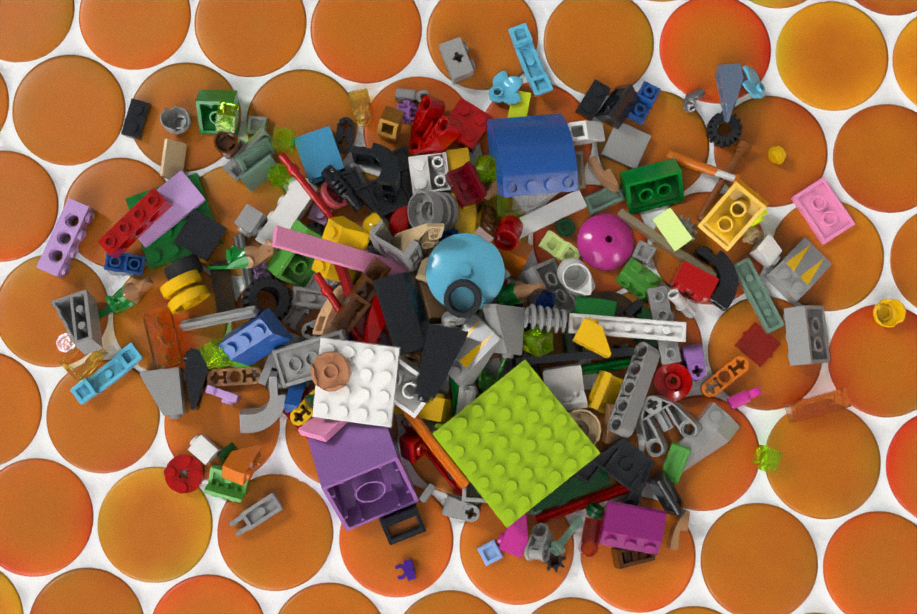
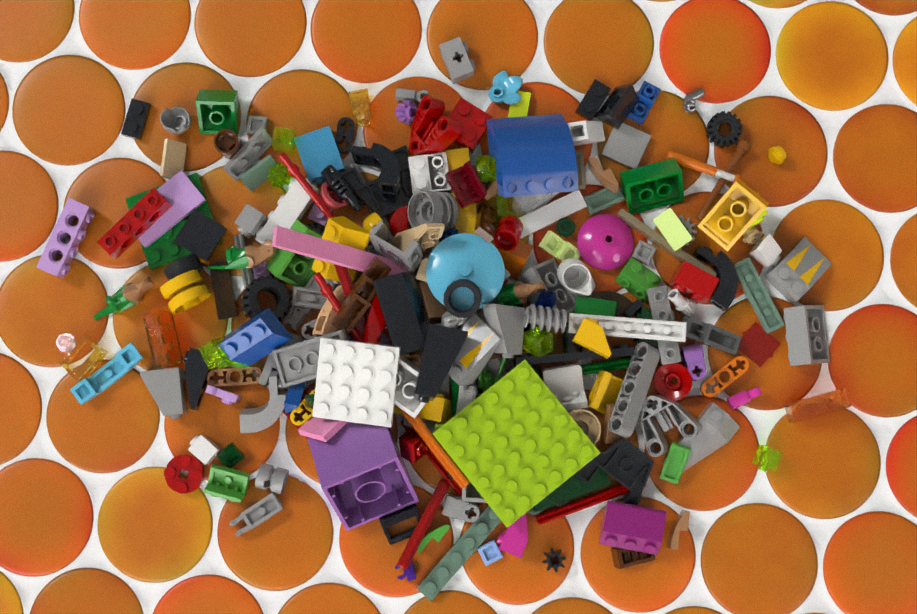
(81, 320): light grey wedge -> none
(125, 263): blue slope -> none
(219, 318): light grey axle -> none
(227, 117): clear neon green brick -> none
(241, 464): orange slope -> none
(254, 154): sand green tile -> none
(271, 478): none -> light grey wheel
(331, 371): nougat tile -> none
(390, 124): pearl gold slope -> none
(423, 524): none -> red axle
(427, 492): light grey tile -> none
(436, 534): none -> bright green slope
(459, 553): none -> sand green plate
(529, 60): medium azure slope -> none
(539, 543): light grey piece -> none
(557, 546): sand green hinge -> none
(590, 534): clear red piece -> none
(594, 510): dark green plate -> none
(666, 493): black tile -> none
(711, 335): none -> dark grey slope
(729, 83): sand blue slope -> none
(753, 84): medium azure plate -> none
(823, 211): bright pink tile -> none
(889, 312): yellow hair -> none

